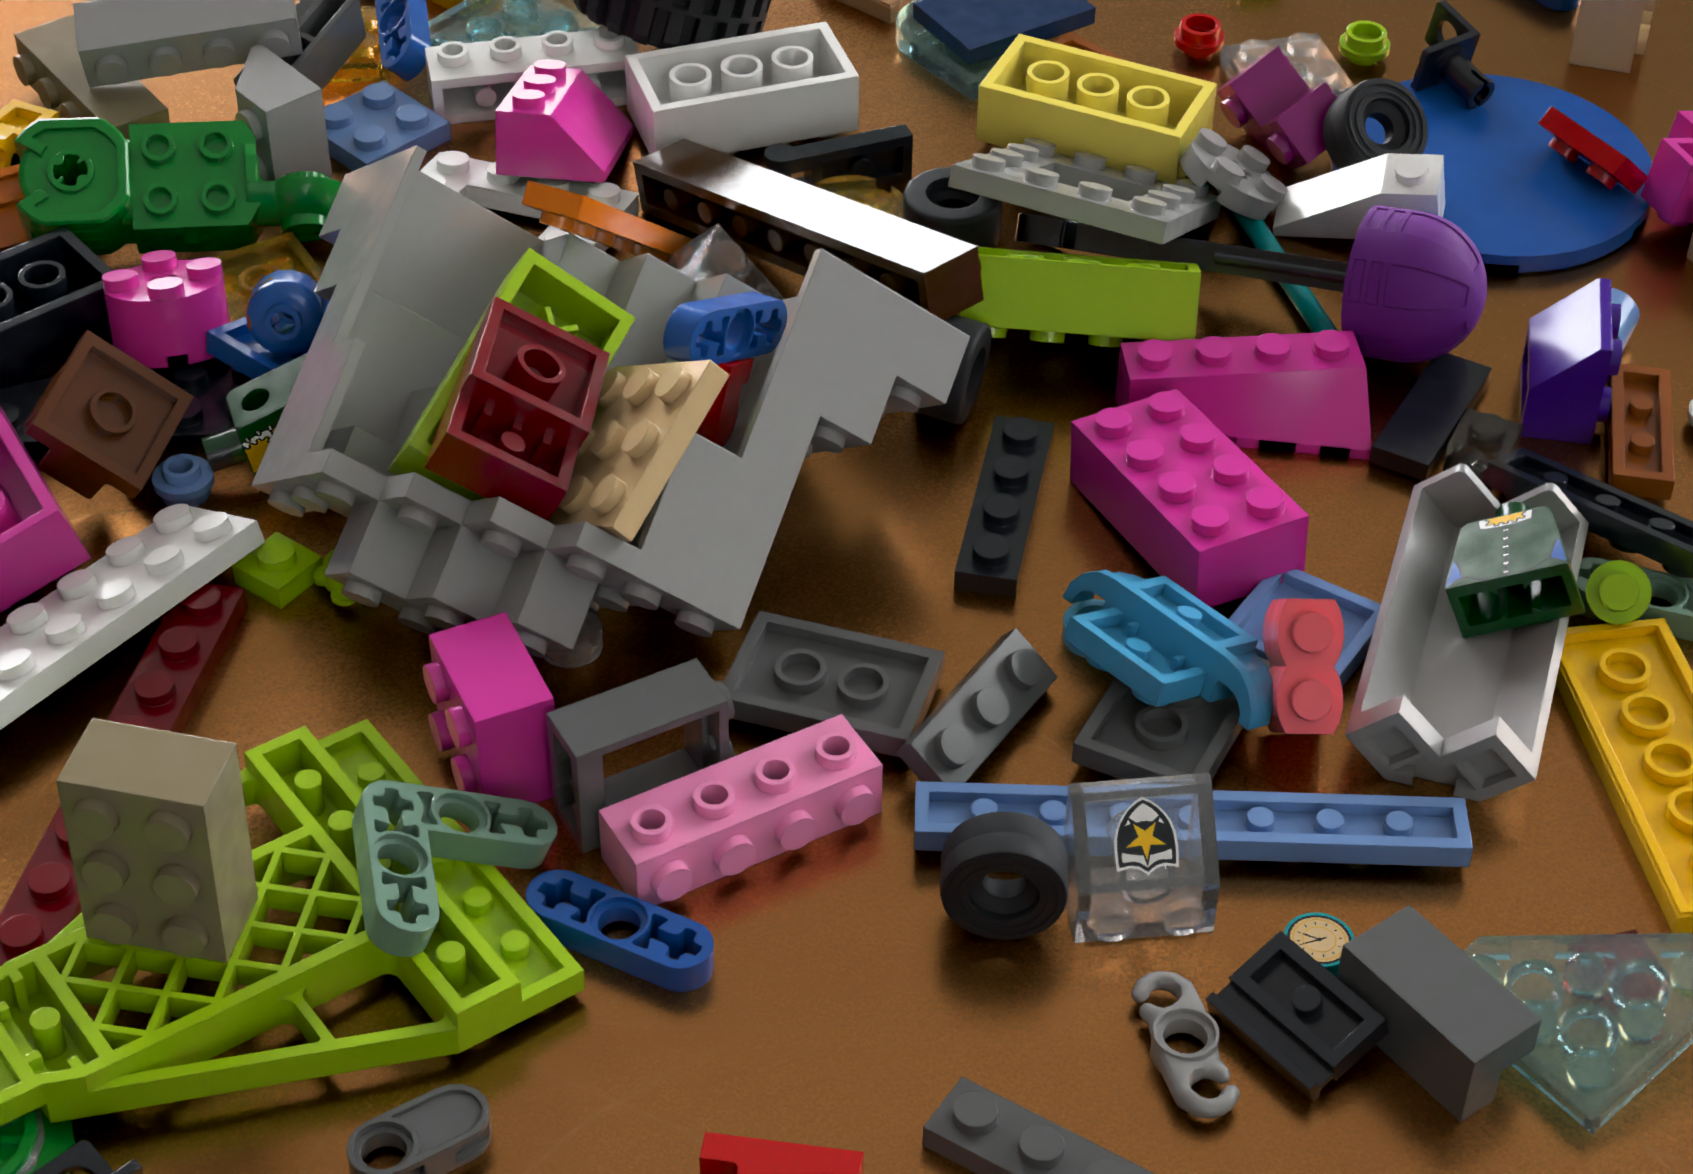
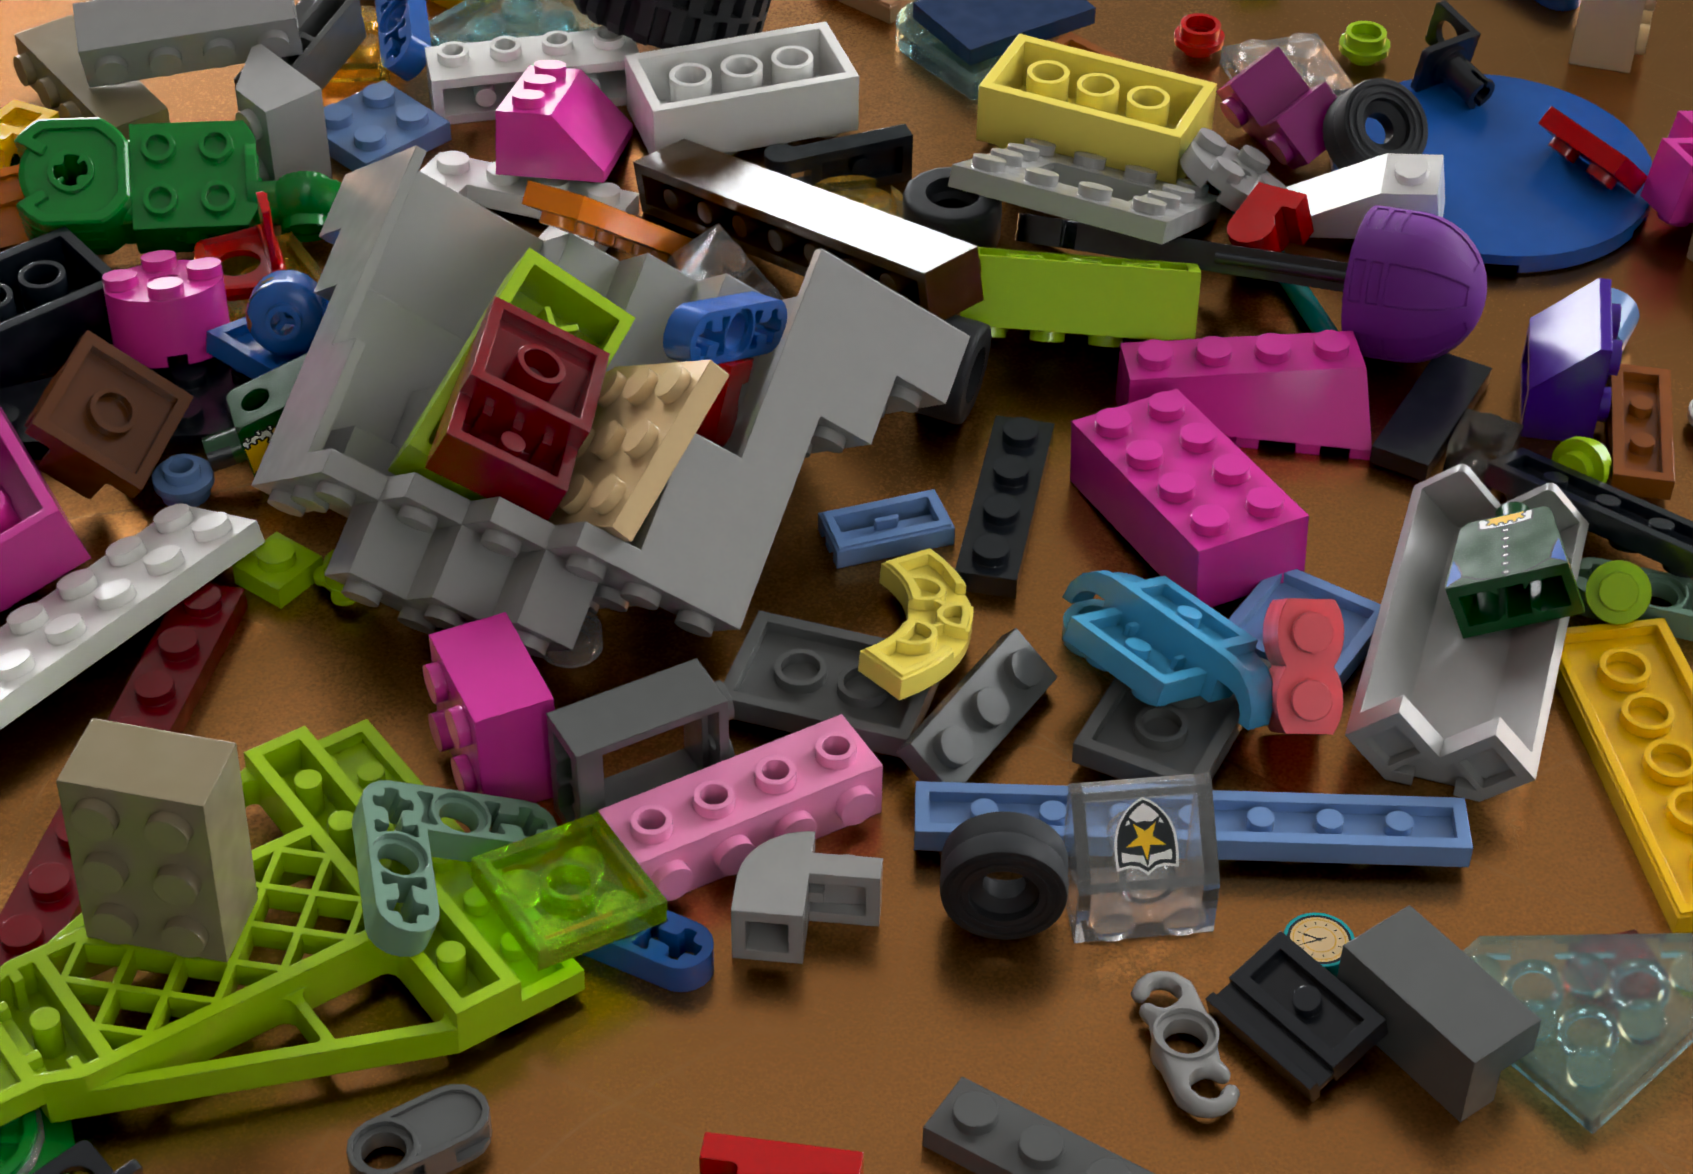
(253, 242): none -> red piece
(568, 890): none -> clear neon green plate
(788, 886): none -> light grey brick
(886, 528): none -> medium blue tile
(935, 627): none -> light yellow tile
(1271, 219): none -> red leg
(1584, 456): none -> lime plate

